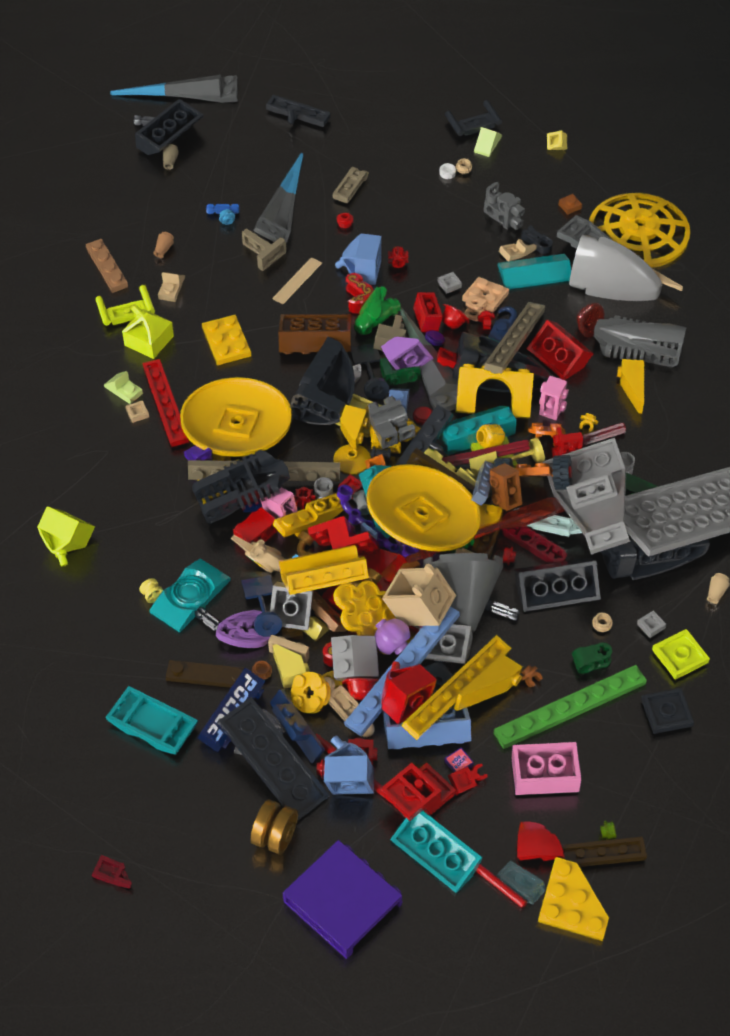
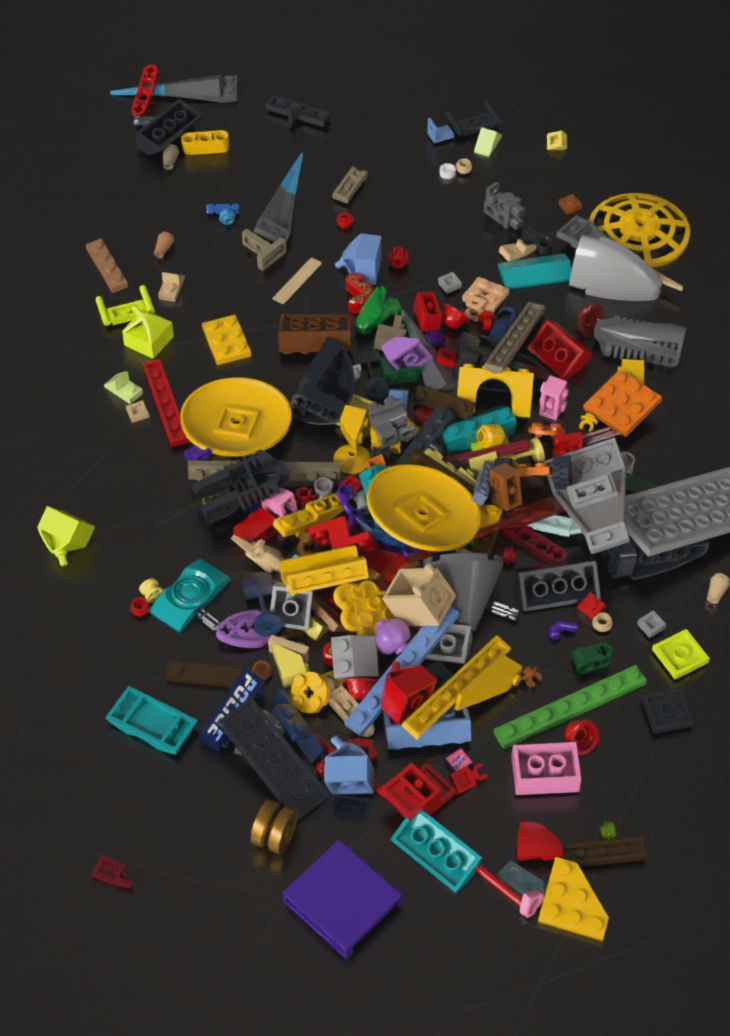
(137, 603): none -> red plate
(150, 69): none -> red beam
(205, 142): none -> yellow beam
(378, 534): none -> blue axle
(440, 133): none -> medium blue bracket
(458, 406): none -> dark brown plate
(530, 902): none -> bright pink tile
(560, 626): none -> dark purple arm
(585, 735): none -> red hat
(591, 606): none -> red plate
(622, 403): none -> orange plate

